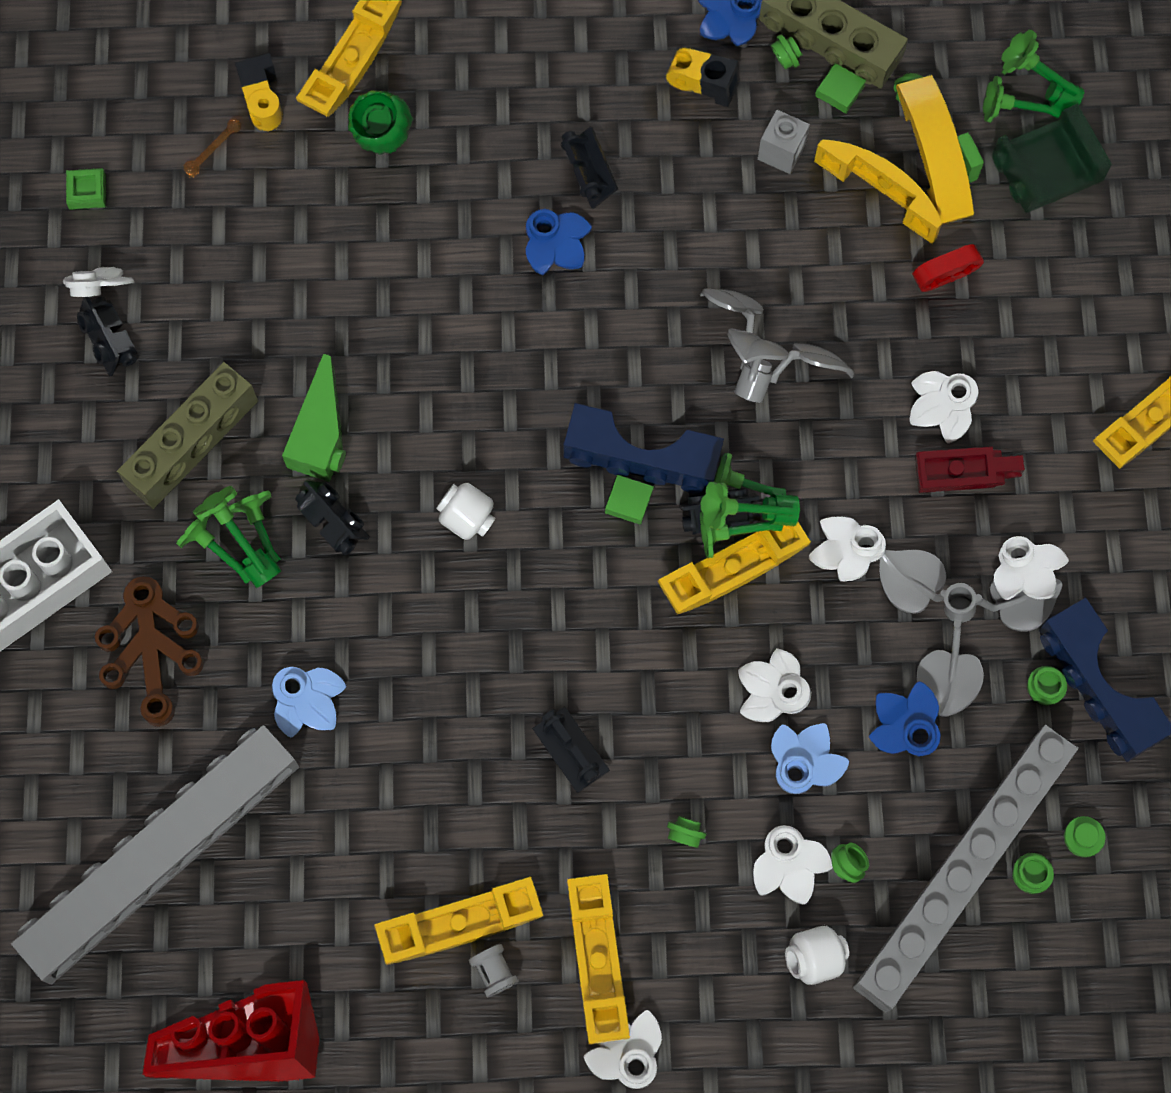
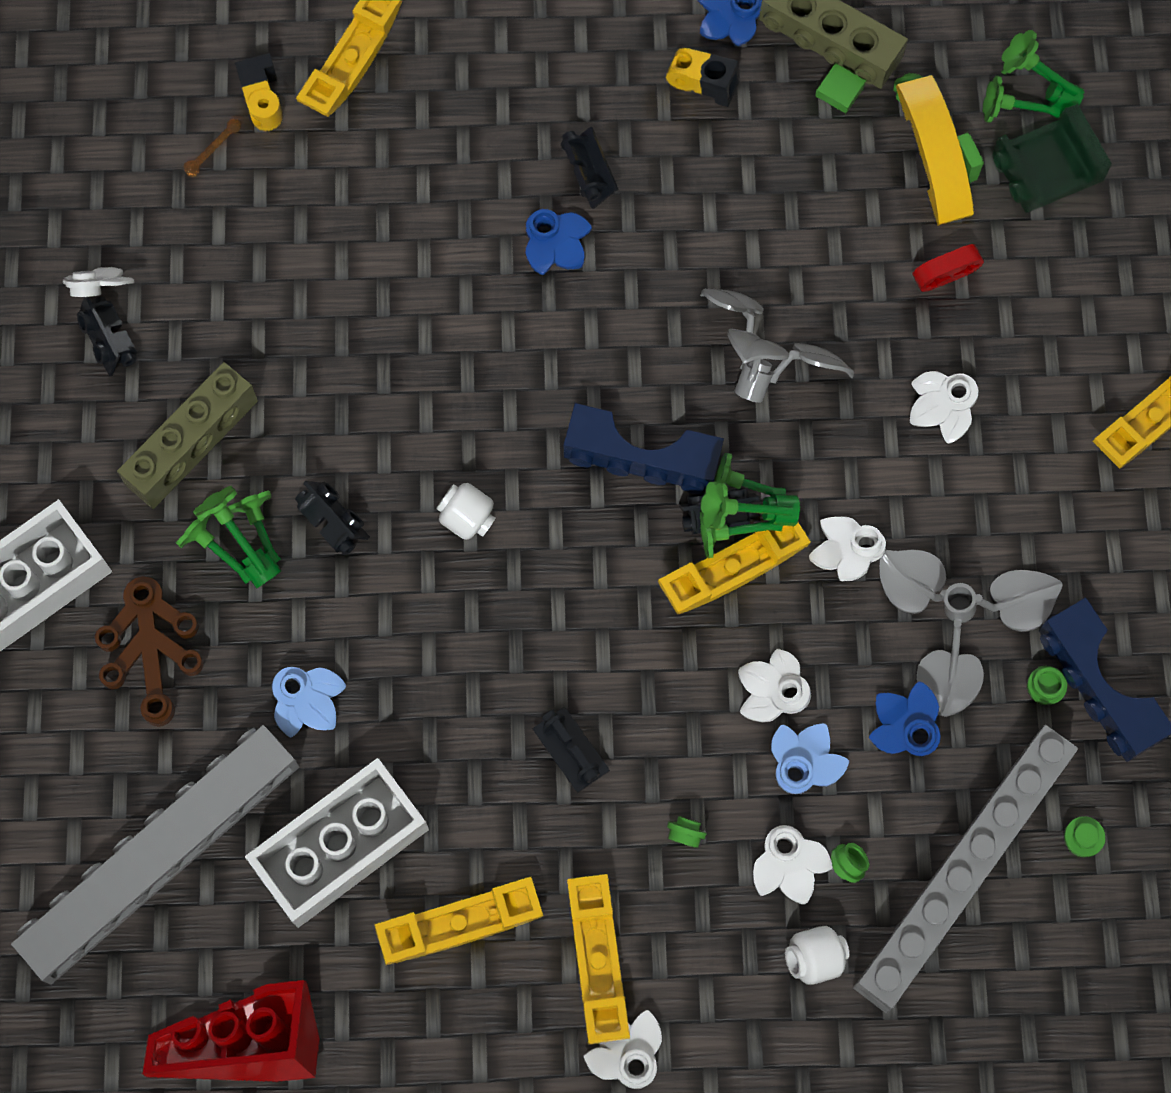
(86, 188): bright green tile -> none
(316, 437): bright green slope -> none
(337, 842): none -> white brick
(379, 121): green hair -> none
(493, 970): light grey bush -> none
(629, 499): bright green tile -> none
(783, 141): light grey brick -> none
(786, 51): bright green plate -> none
(844, 158): yellow slope -> none
(965, 469): dark red hinge -> none
(1029, 573): white plate -> none
(1032, 873): bright green plate -> none

